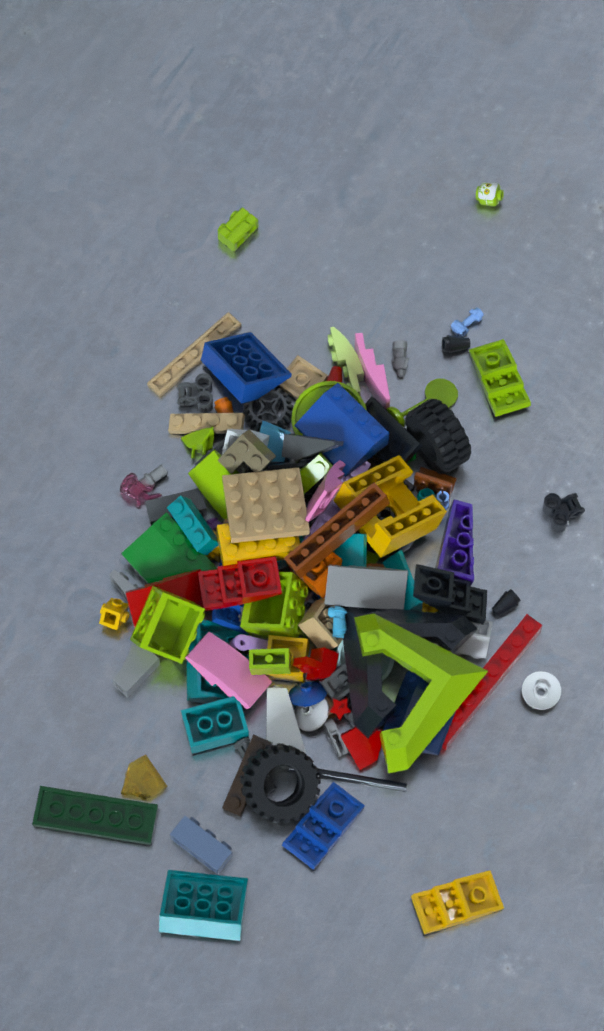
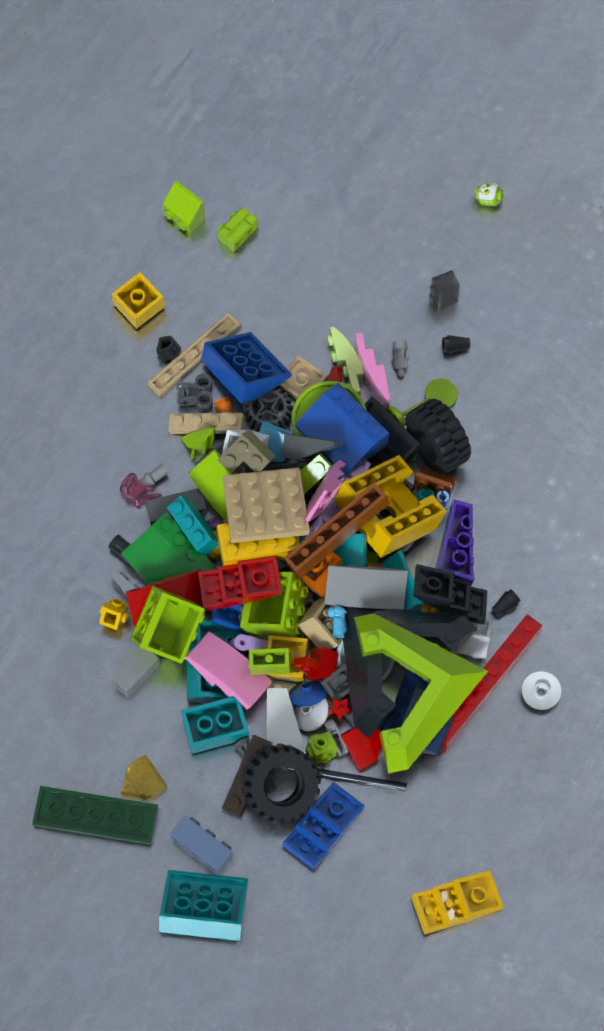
(118, 545): none -> black hinge
(138, 300): none -> yellow brick
(168, 348): none -> black plate
(184, 207): none -> lime slope
(321, 747): none -> lime brick
(444, 290): none -> clear smoke brick
(460, 328): light blue bar -> none
(499, 377): lime slope -> none
(566, 508): black piece -> none

